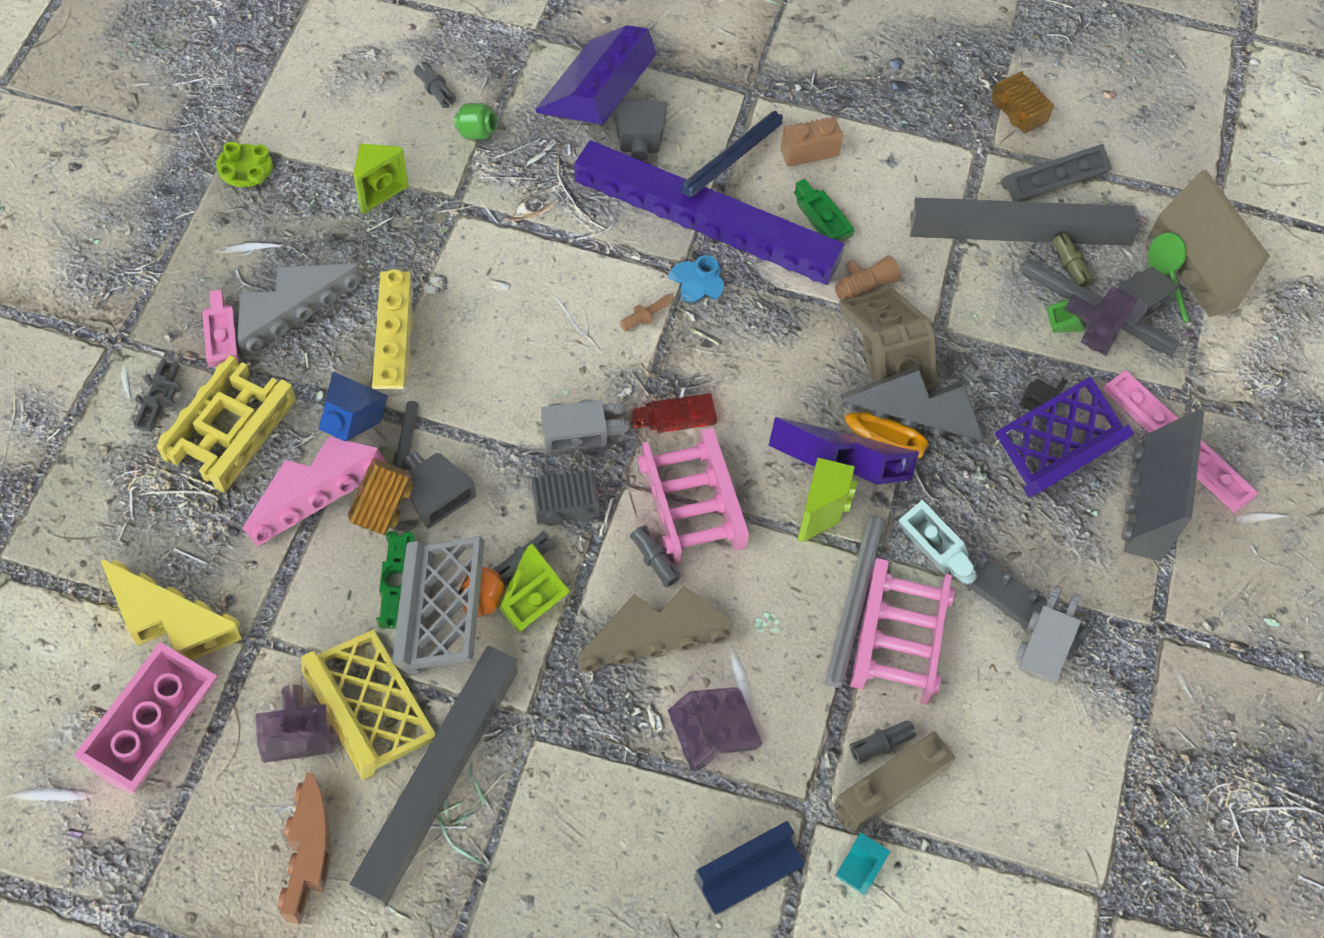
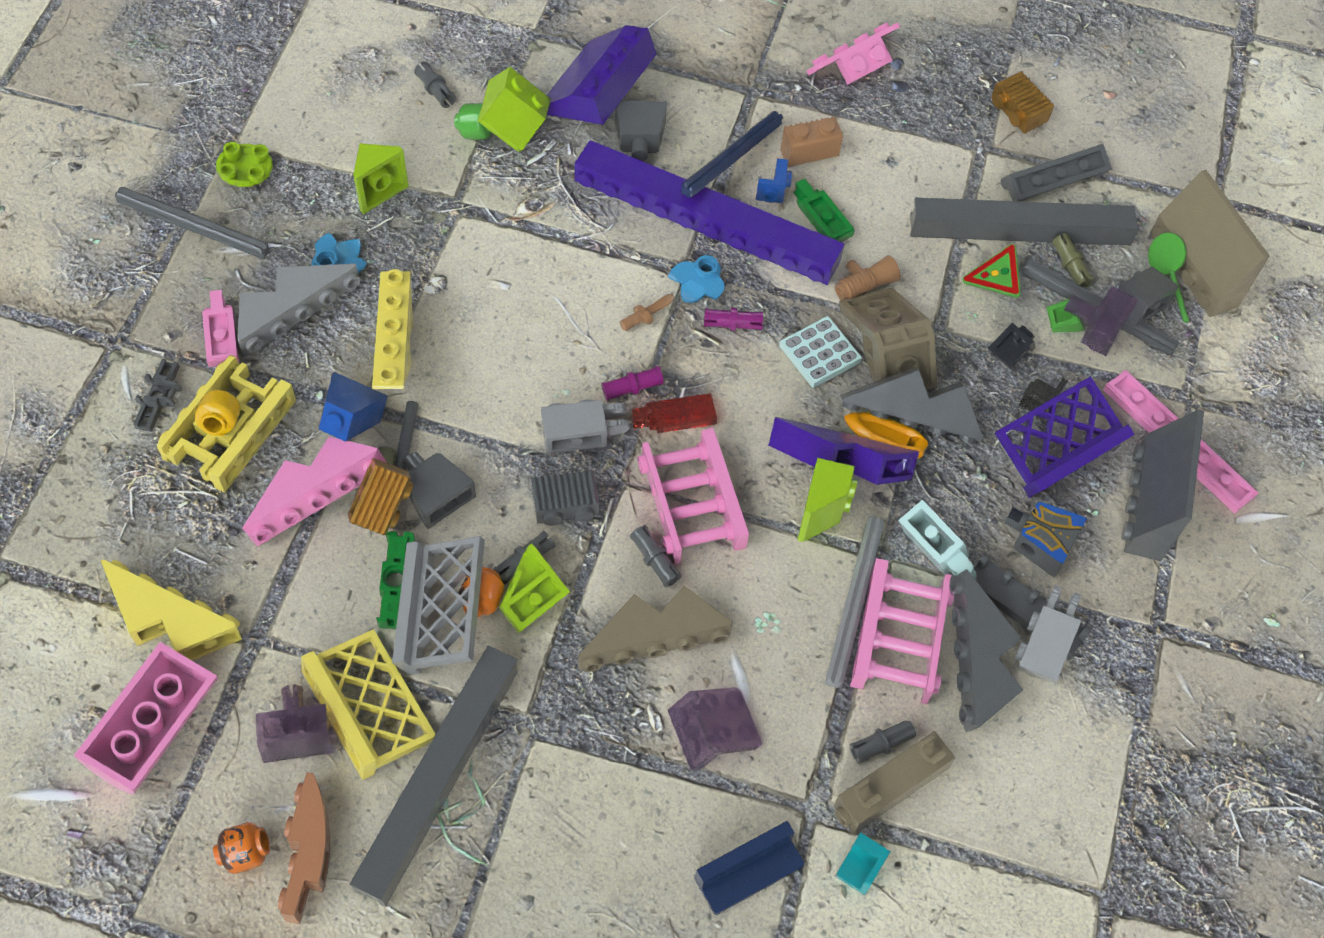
(192, 222): none -> dark grey axle
(217, 412): none -> yellow head
(241, 847): none -> orange head
(335, 253): none -> dark azure plate
(513, 108): none -> lime slope
(632, 383): none -> magenta pin
(733, 319): none -> magenta pin
(774, 190): none -> blue bracket
(820, 352): none -> tile
(860, 59): none -> bright pink bracket
(981, 640): none -> dark grey slope
(998, 273): none -> piece
(1012, 345): none -> black bracket
(1045, 535): none -> torso

